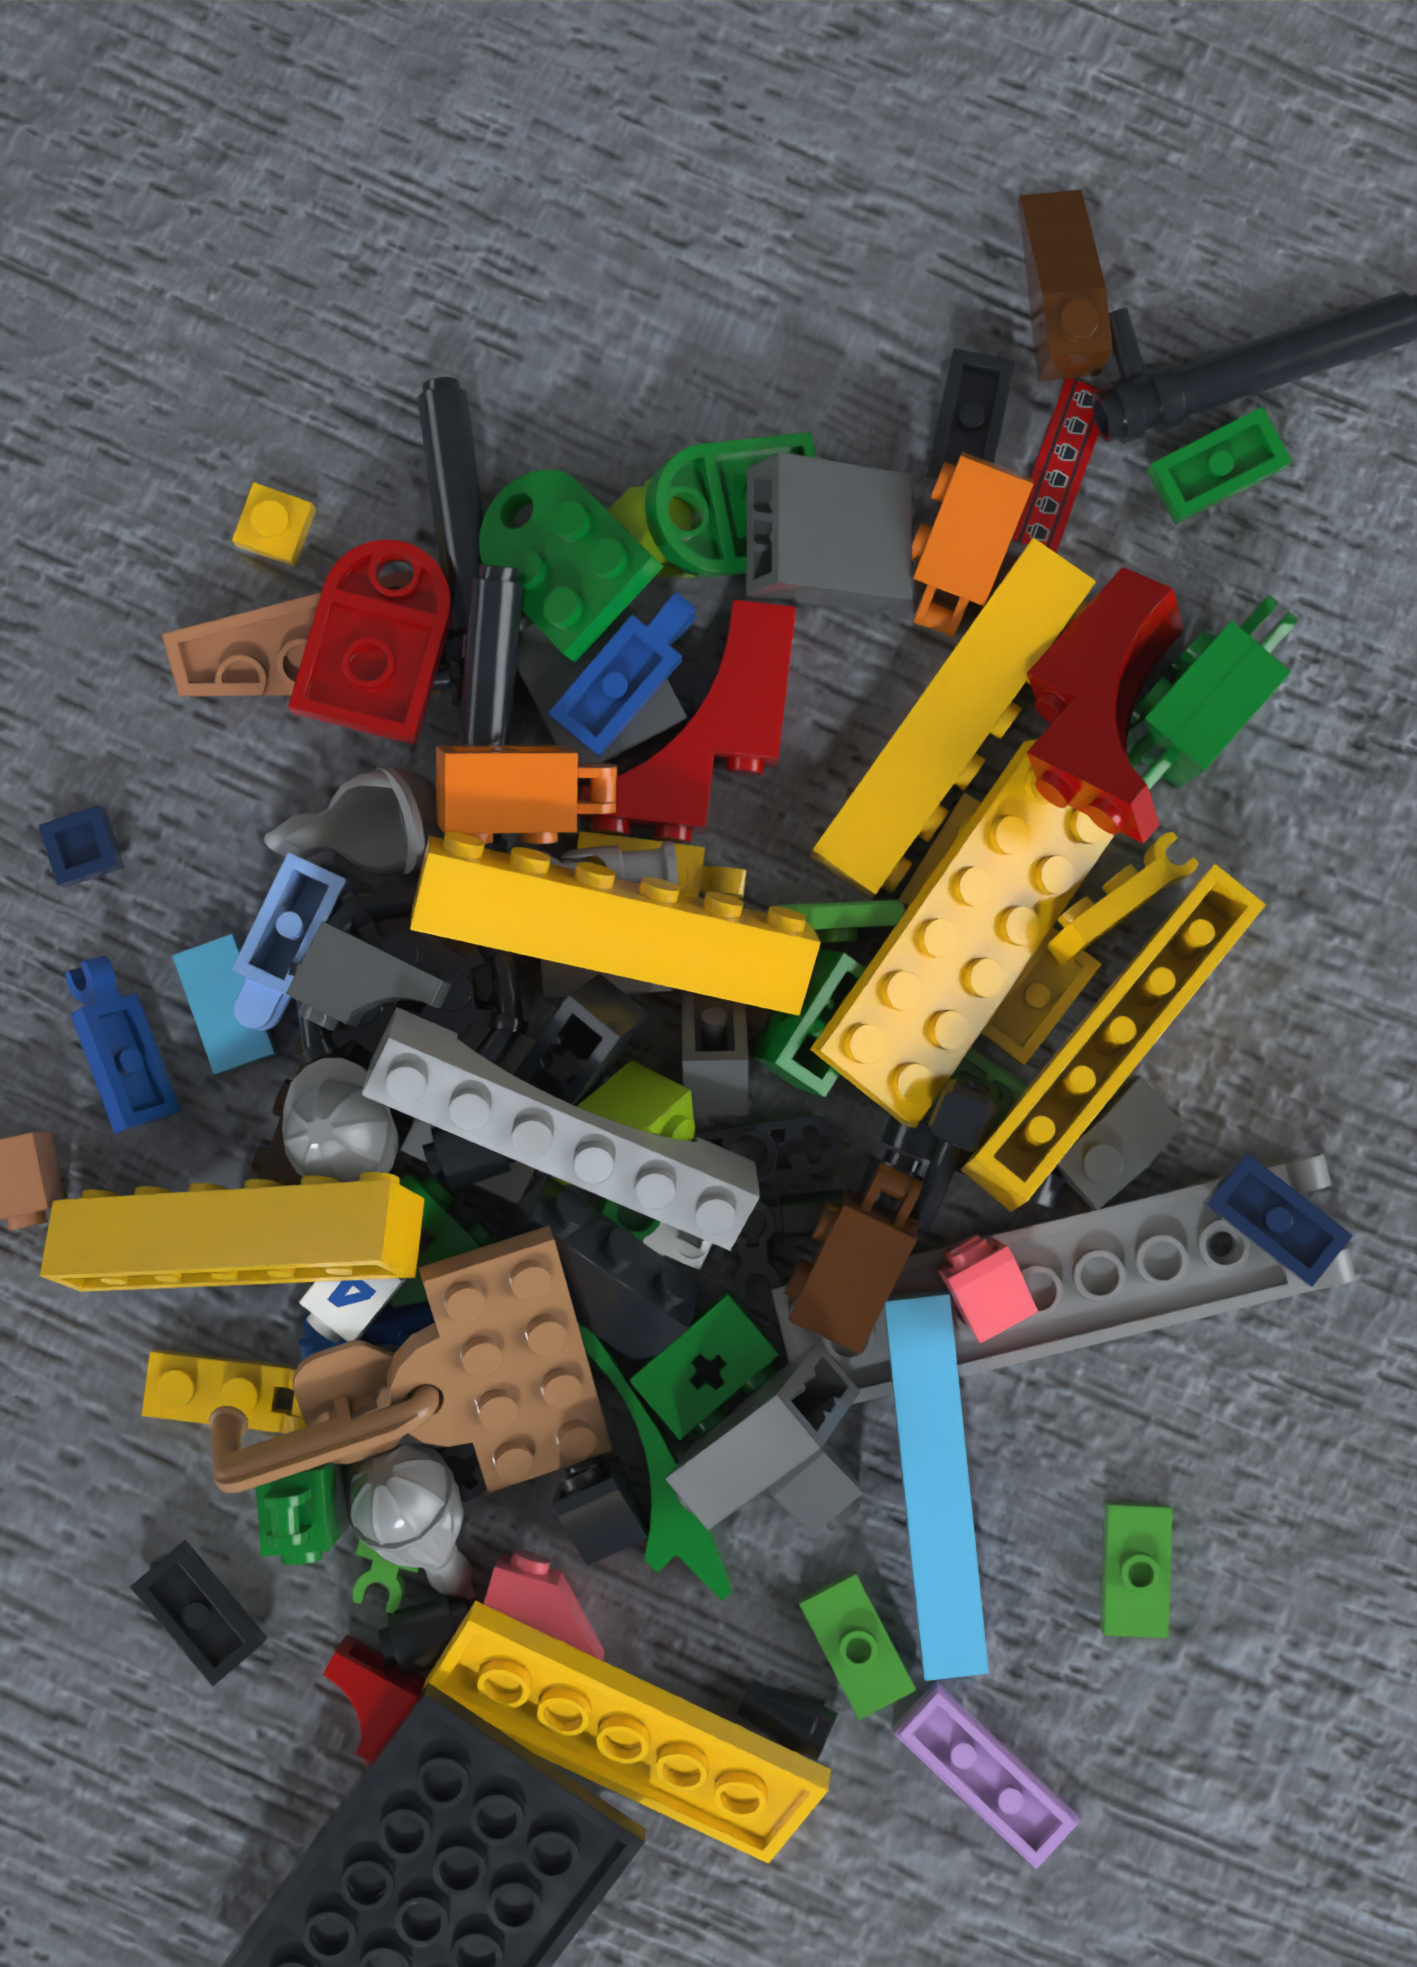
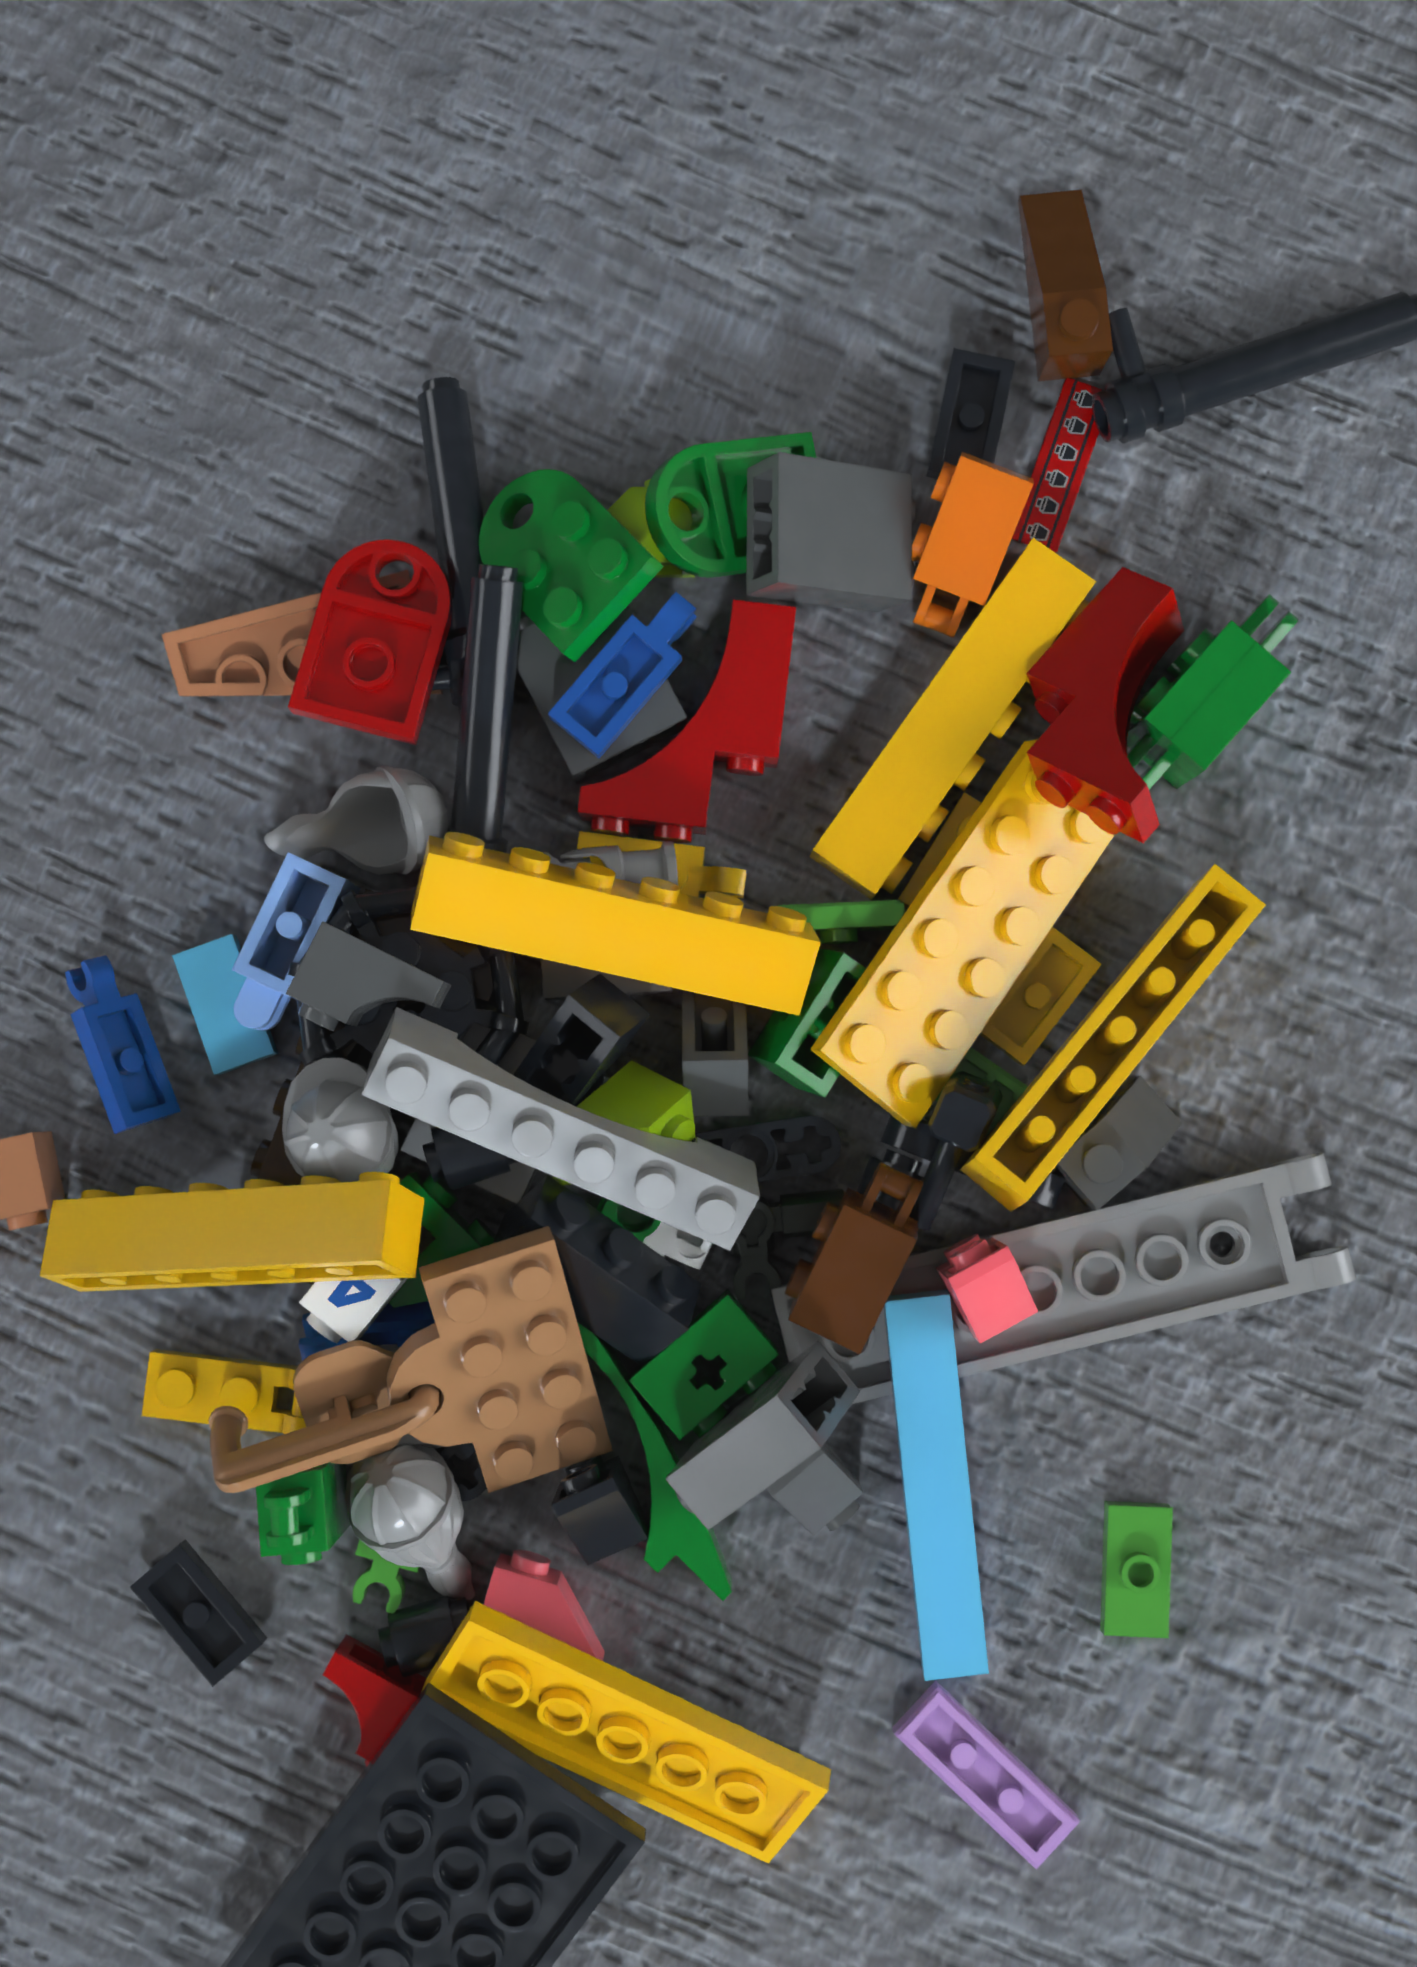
(81, 846): dark blue plate -> none
(274, 524): yellow plate -> none
(518, 790): orange brick -> none
(789, 1718): black cone -> none
(857, 1644): bright green plate -> none
(1125, 895): yellow plate -> none
(1218, 465): green plate -> none
(1277, 1219): dark blue plate -> none

